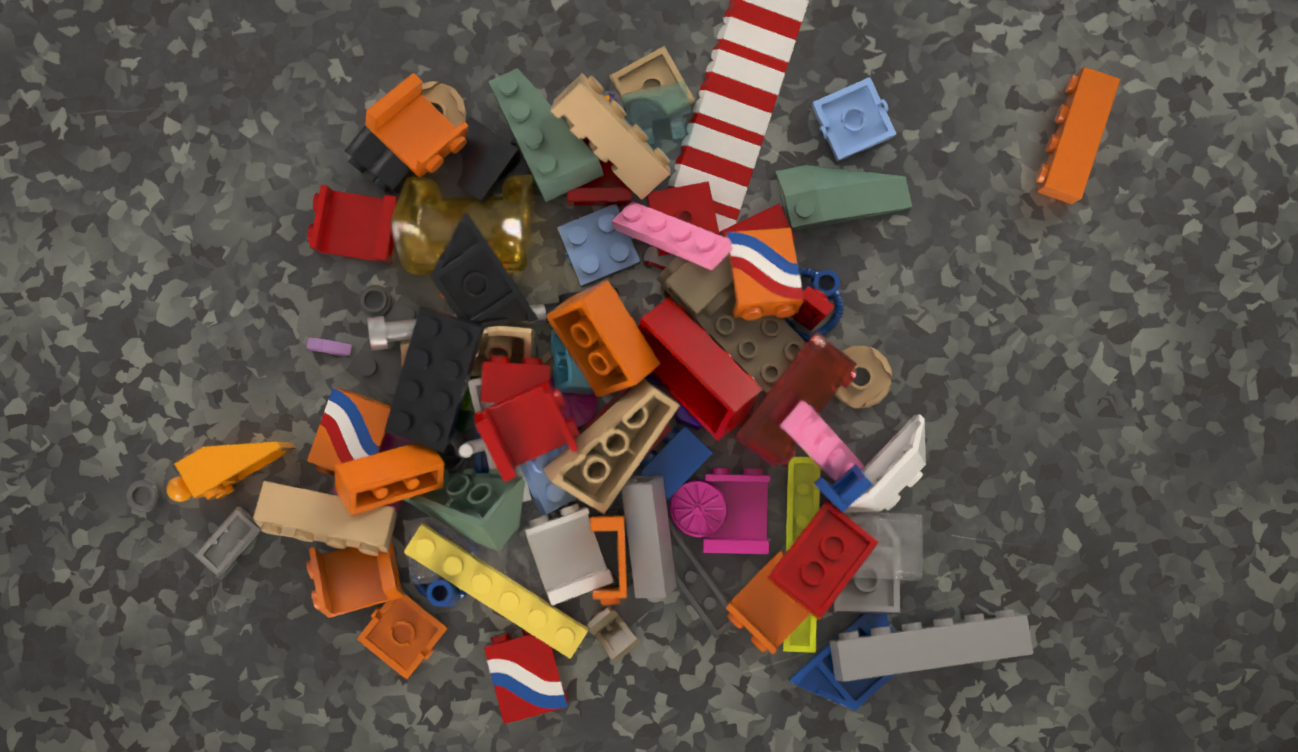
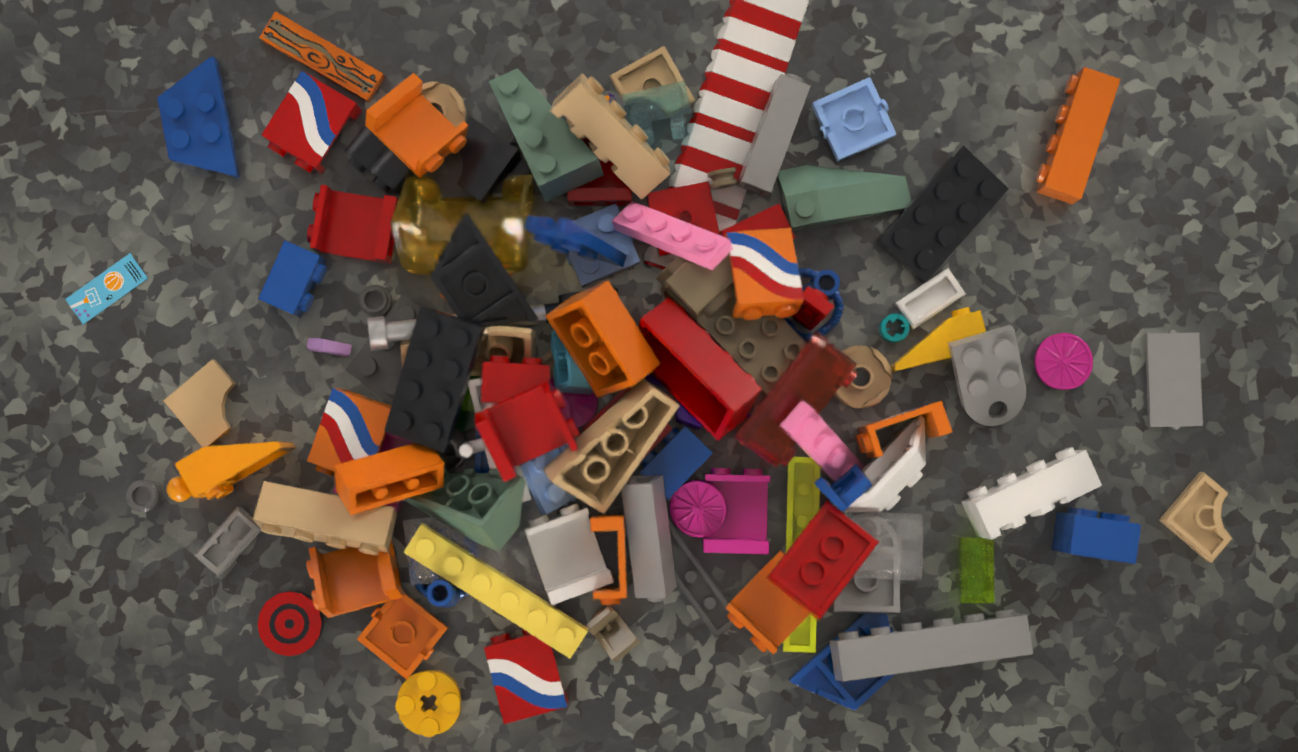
(106, 288): none -> medium azure sticker
(198, 121): none -> blue wing
(201, 403): none -> tan tile
(290, 623): none -> red tile
(293, 279): none -> blue brick
(309, 122): none -> panel
(322, 57): none -> orange tile
(429, 721): none -> yellow plate
(568, 237): none -> blue wing
(722, 178): none -> dark tan bush
(773, 134): none -> light grey brick
(896, 337): none -> teal bush
(930, 298): none -> white tile
(935, 344): none -> yellow slope
(935, 426): none -> orange panel
(942, 214): none -> black plate
(976, 570): none -> clear neon green plate
(988, 372): none -> light grey plate
(1030, 492): none -> white wedge
(1063, 361): none -> dark pink wheel
(1102, 537): none -> blue brick
(1173, 379): none -> light grey piece
(1197, 517): none -> tan tile

